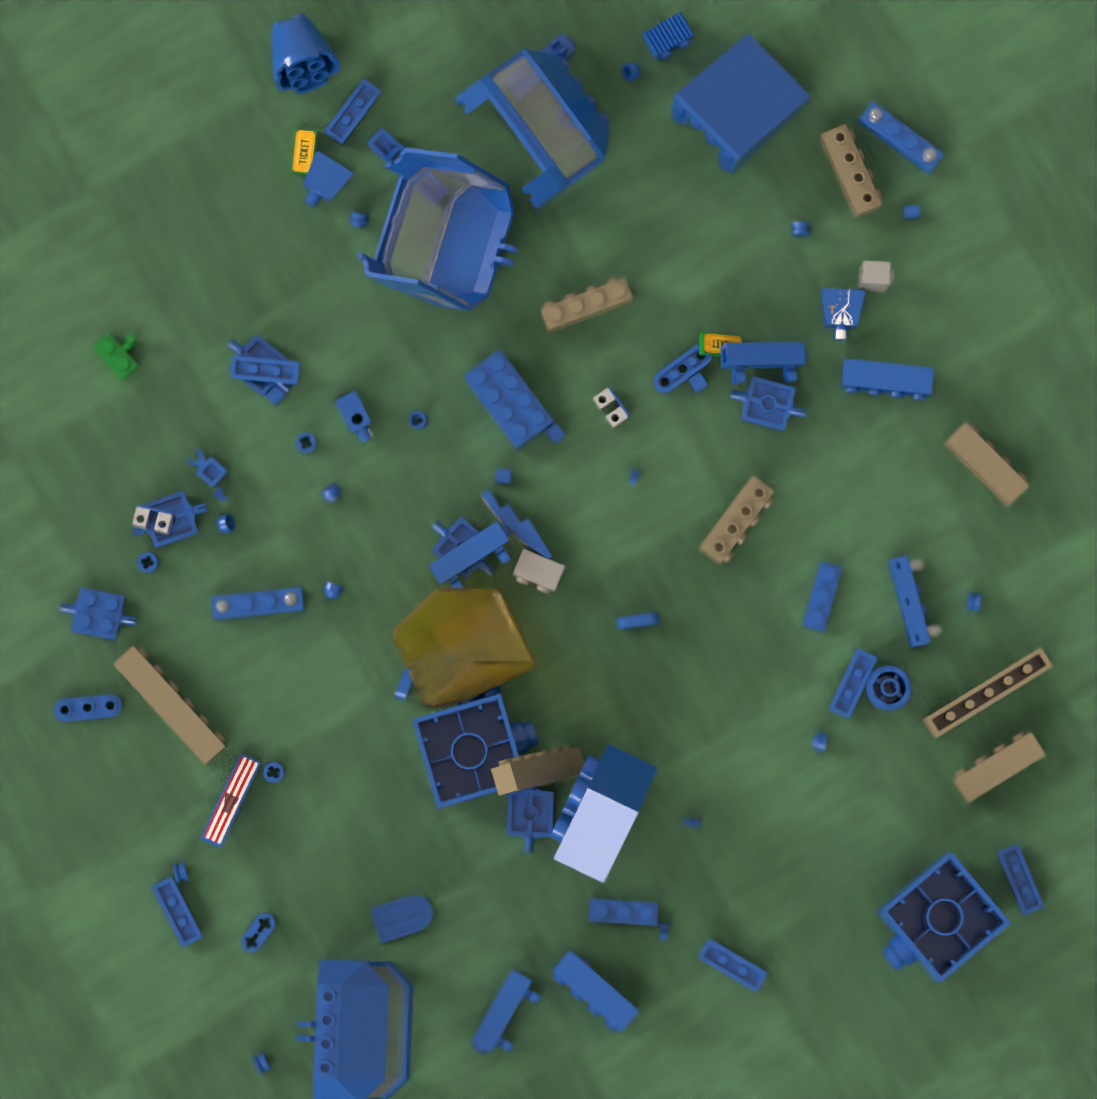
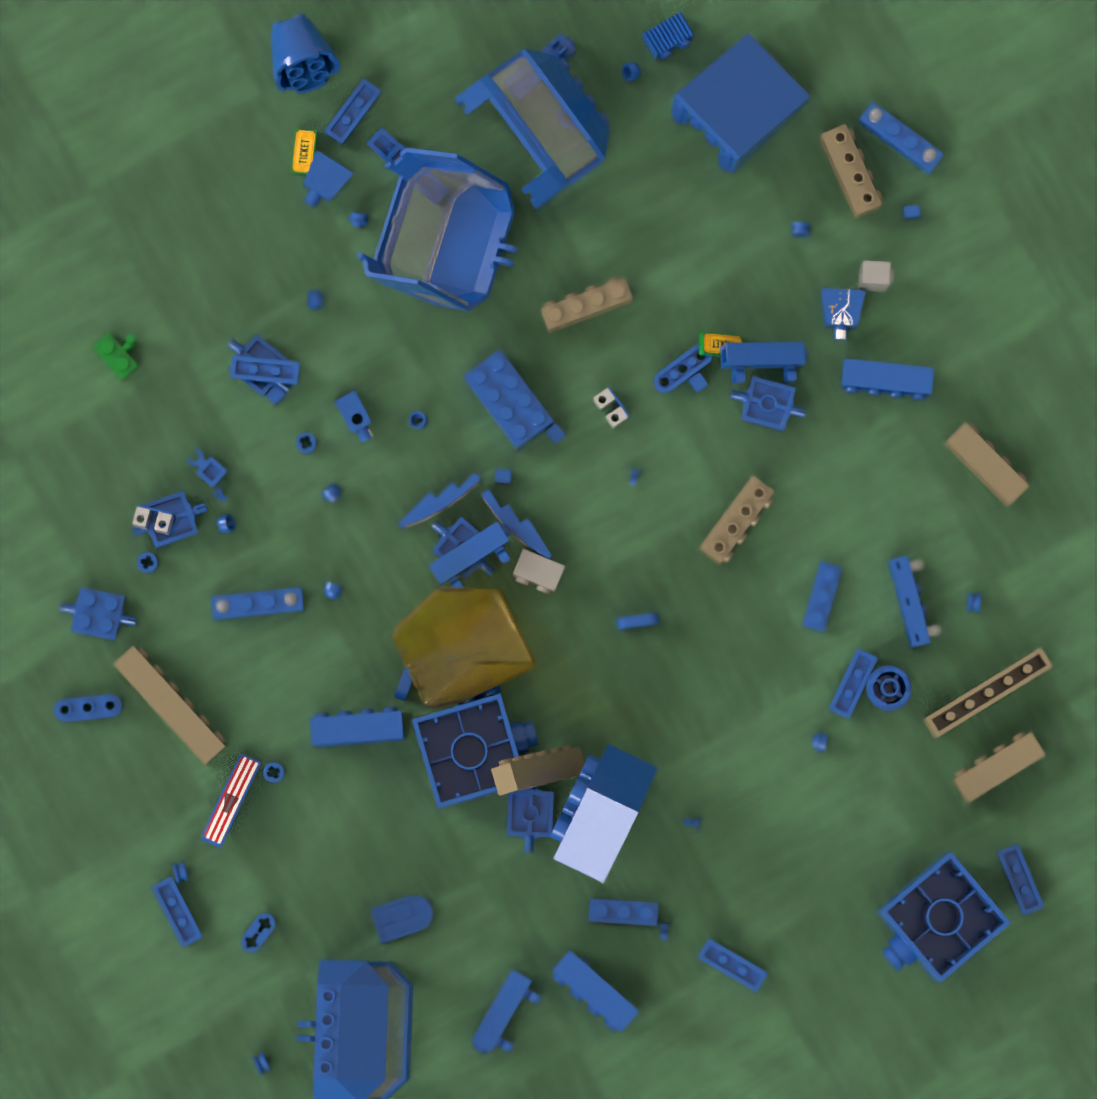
(315, 299): none -> blue plate
(357, 728): none -> blue brick
(431, 506): none -> blue slope

